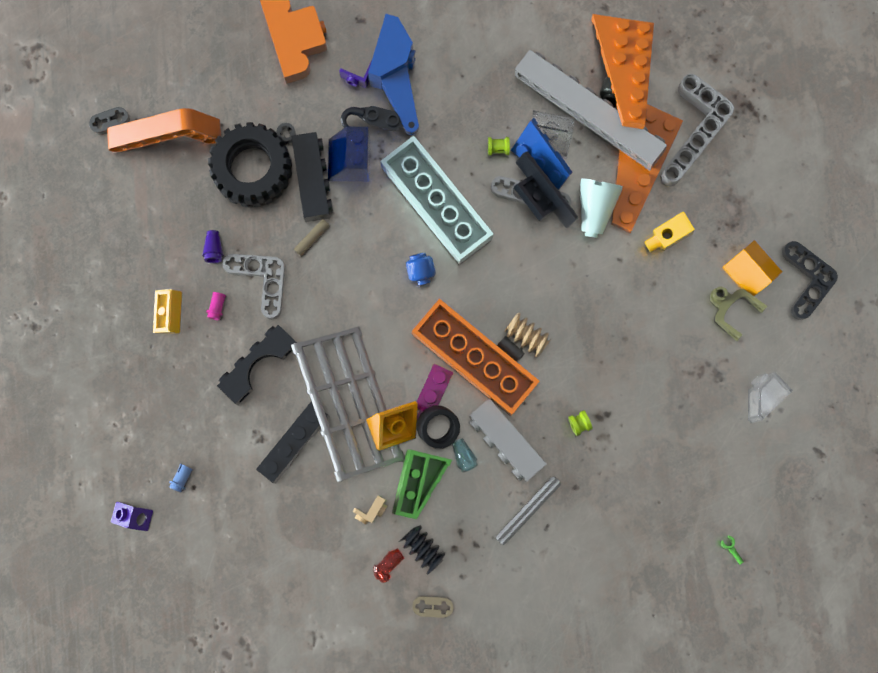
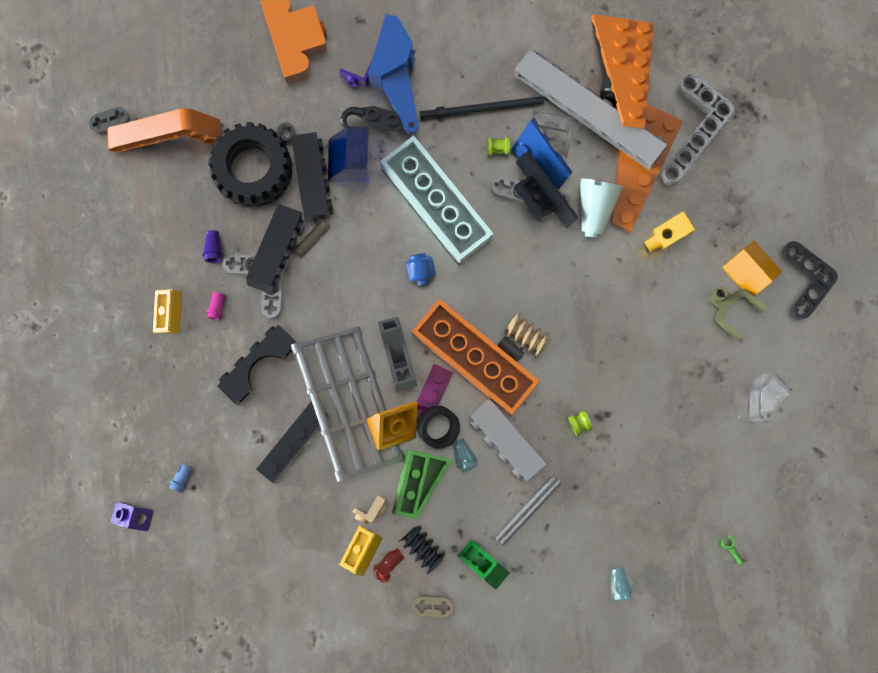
(275, 248): none -> black brick
(361, 551): none -> yellow slope
(397, 354): none -> dark grey arch
(441, 112): none -> black bar
(483, 564): none -> green arch
(620, 585): none -> clear light blue cone

